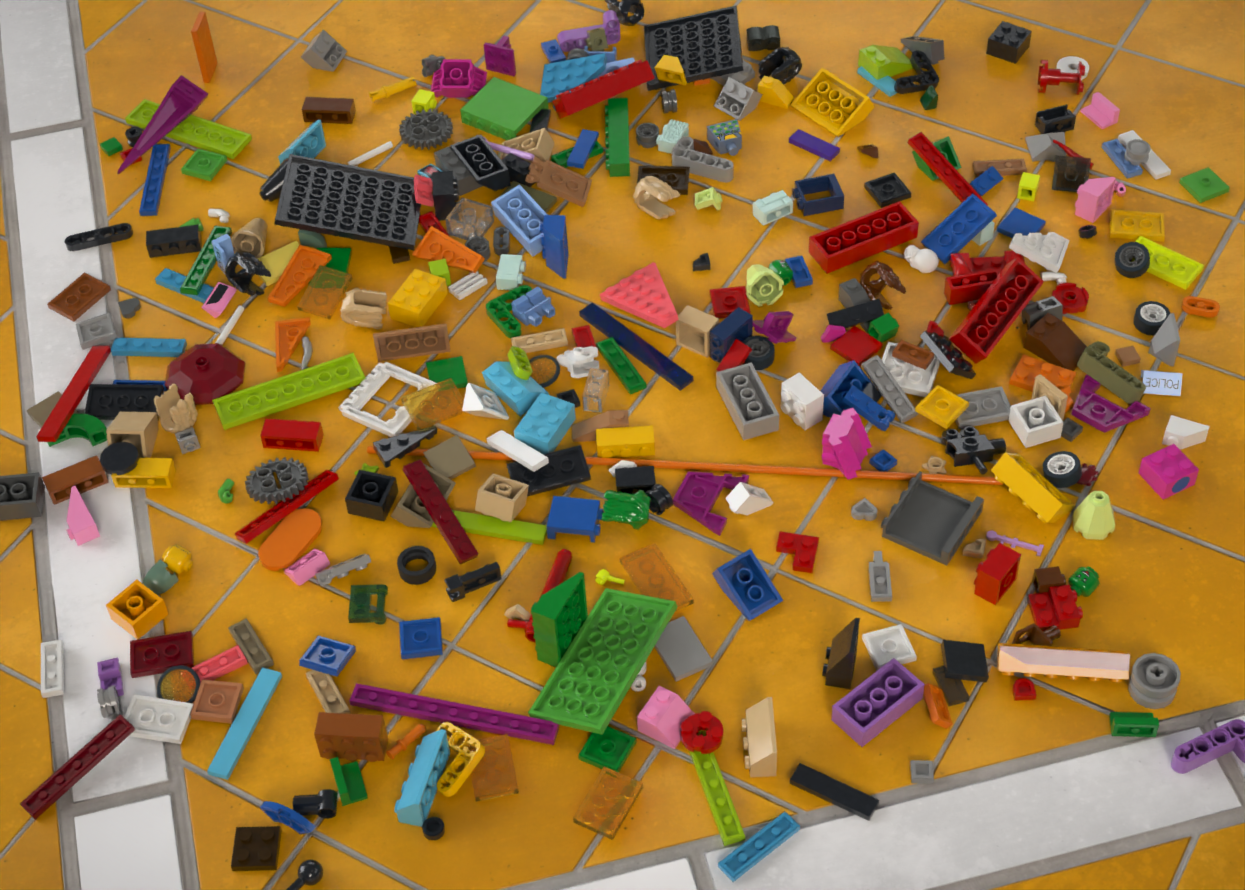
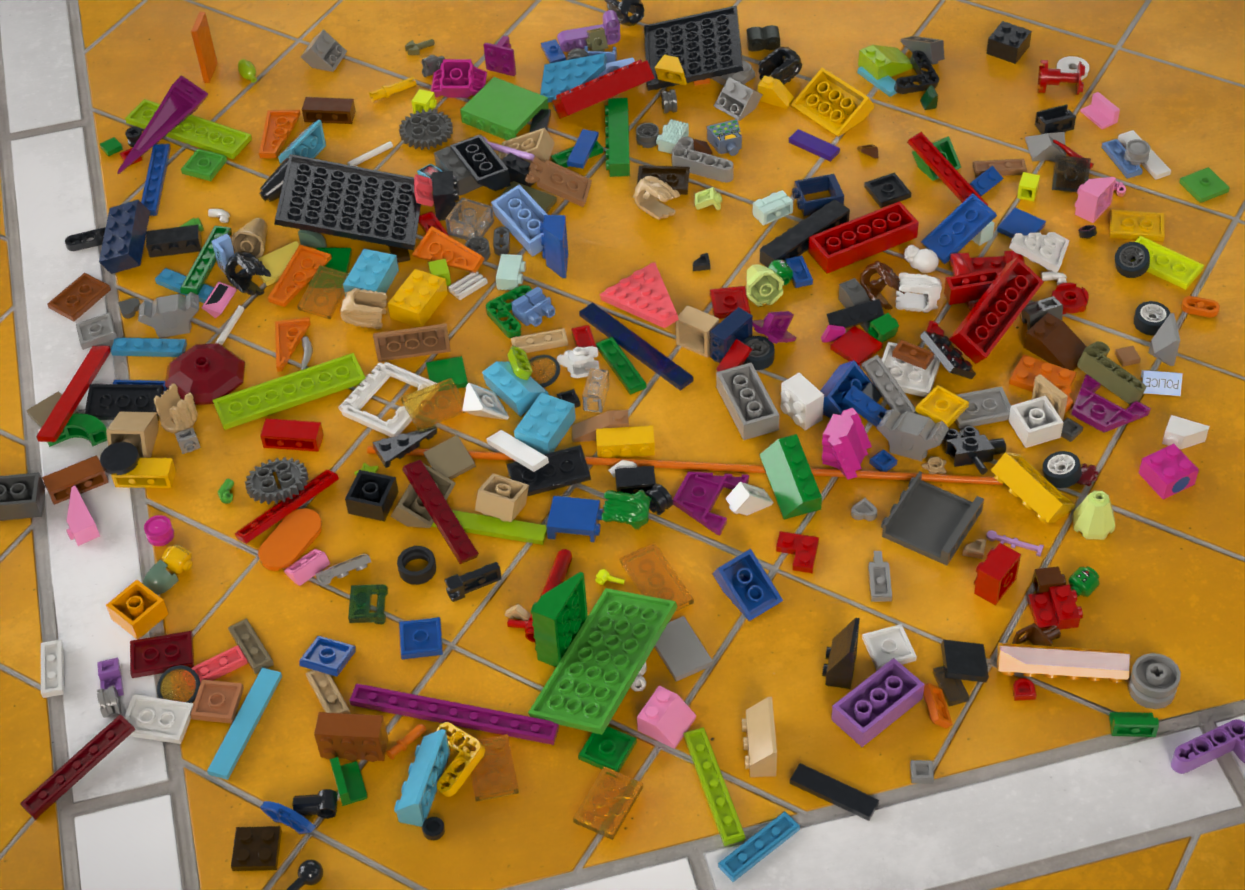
(124, 236): none -> dark blue brick
(159, 530): none -> dark pink wheel
(170, 314): none -> light grey slope
(247, 70): none -> lime plant
(276, 131): none -> orange wing
(372, 272): none -> medium azure brick
(413, 49): none -> olive bar
(700, 743): red plate -> none
(791, 477): none -> green slope
(796, 239): none -> black brick
(911, 433): none -> light grey slope
(927, 286): none -> white piece

